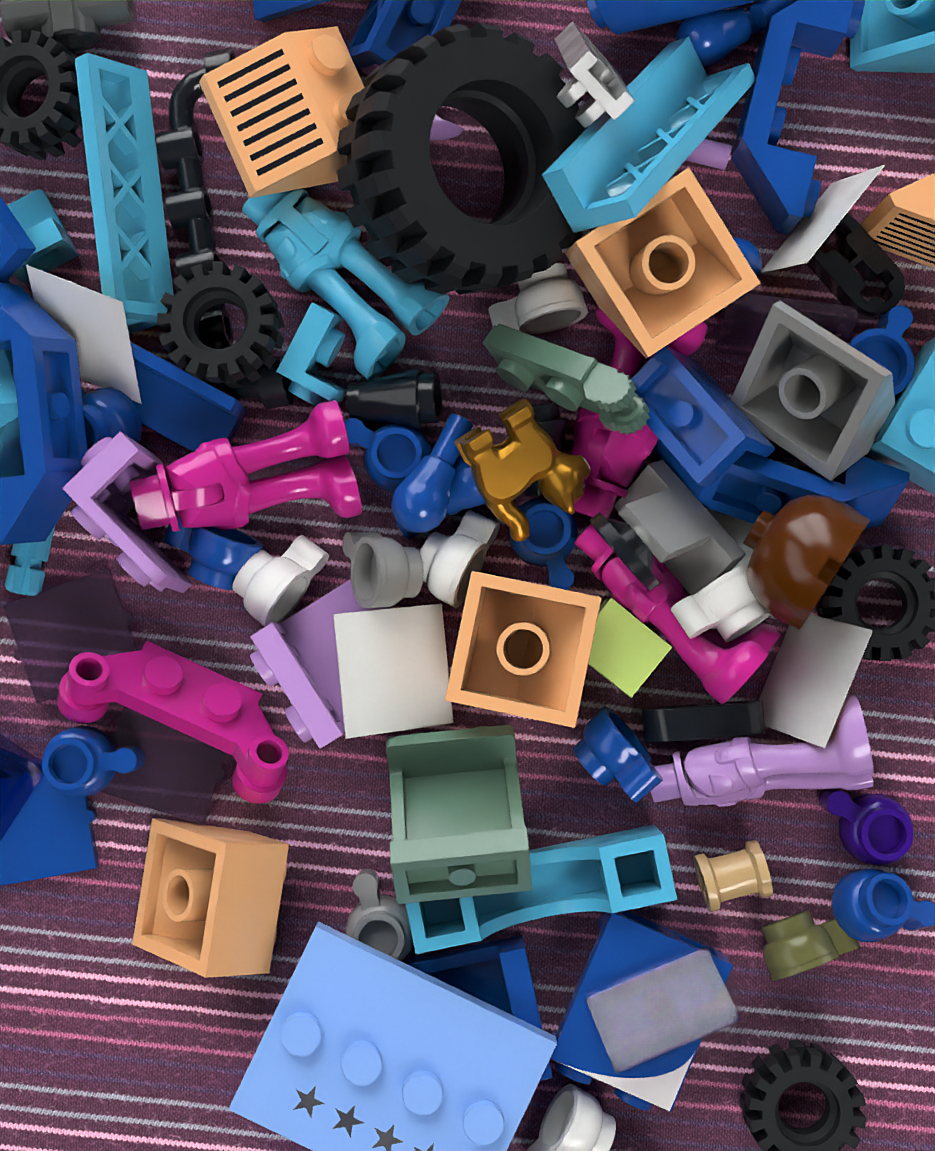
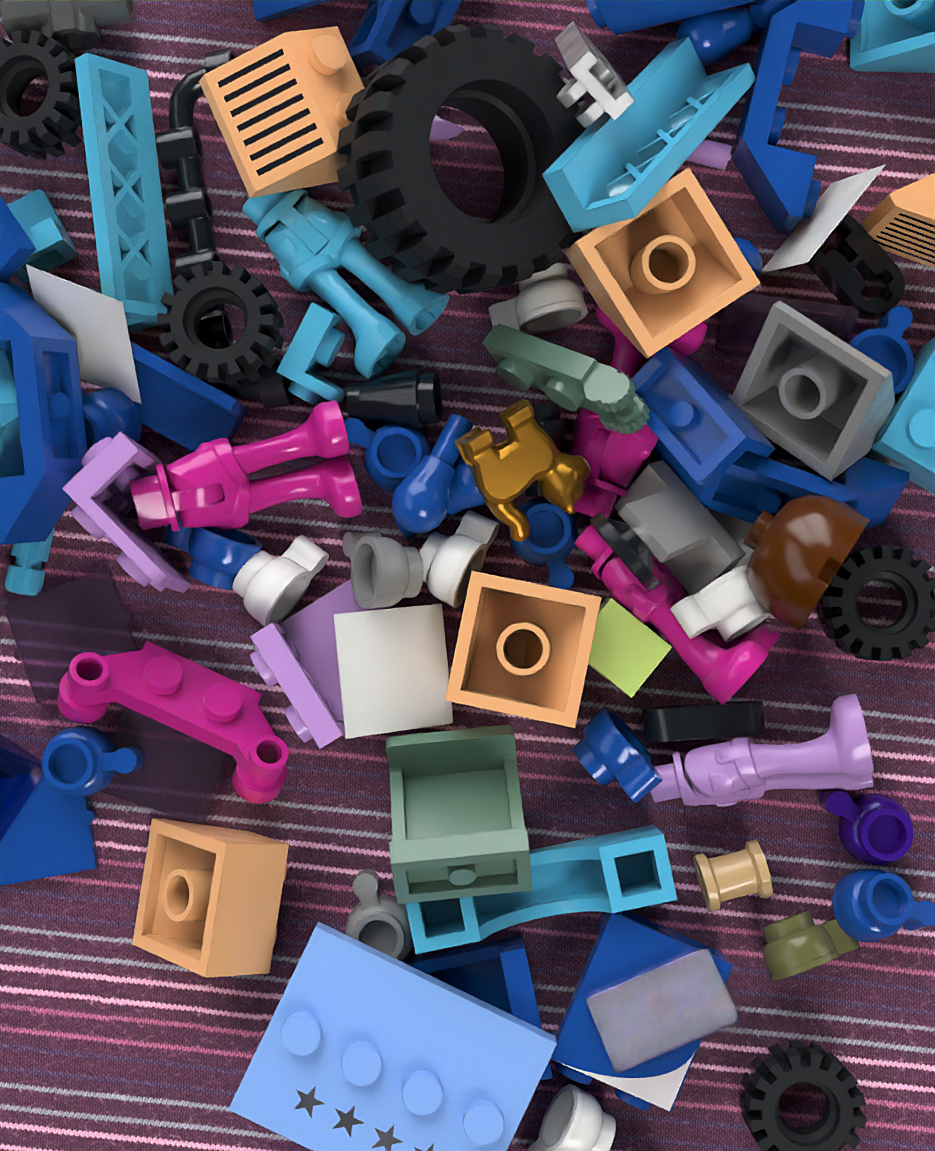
(812, 678): white sticker -> none

